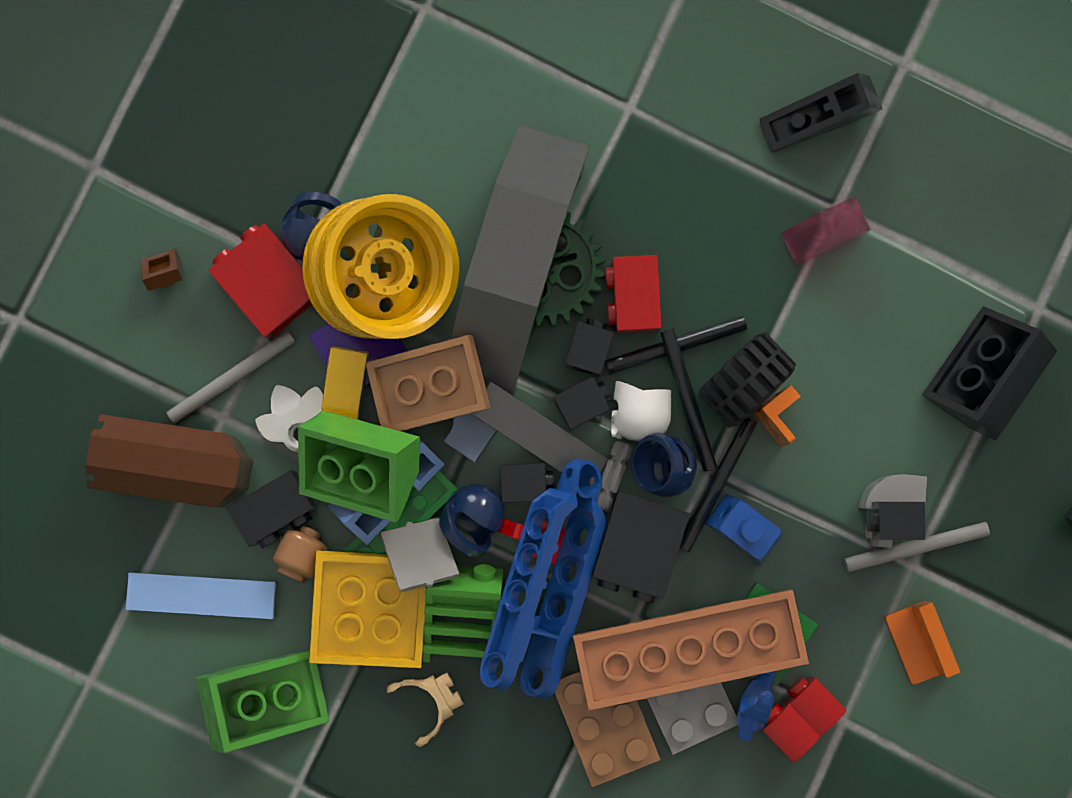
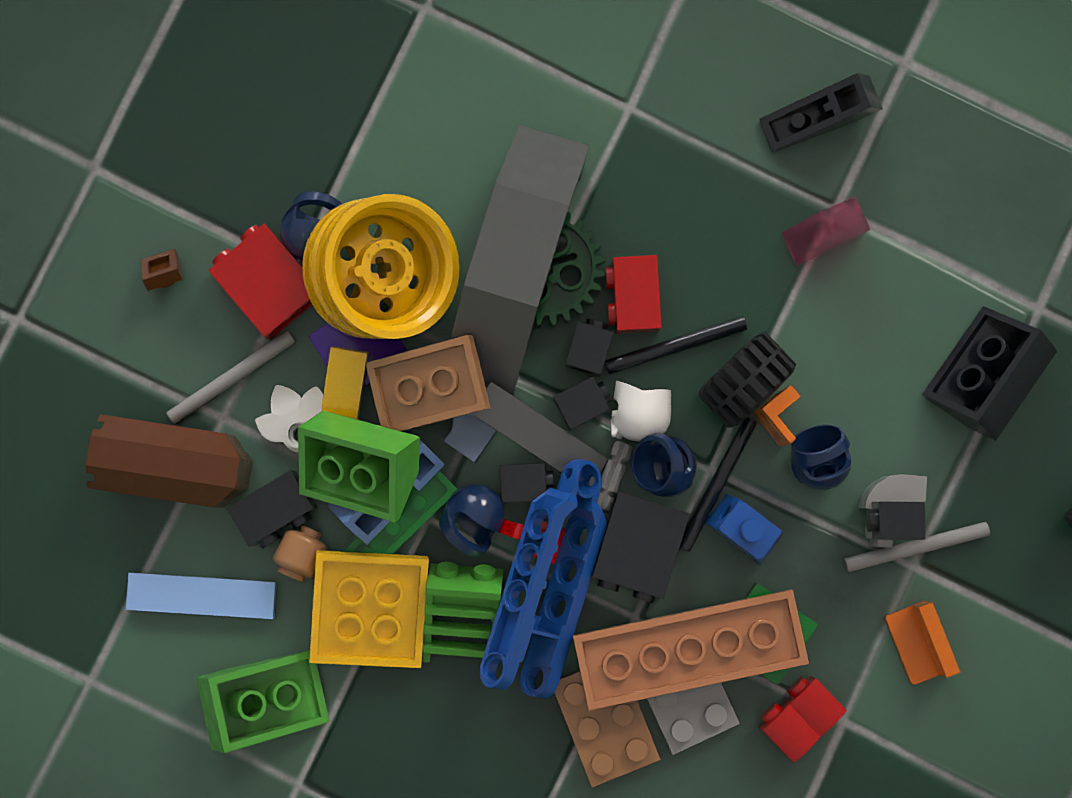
(419, 555): light grey piece -> none
(441, 692): tan helmet -> none
(688, 400): black bar -> none
(755, 705): blue helmet -> none
(821, 457): none -> dark blue helmet

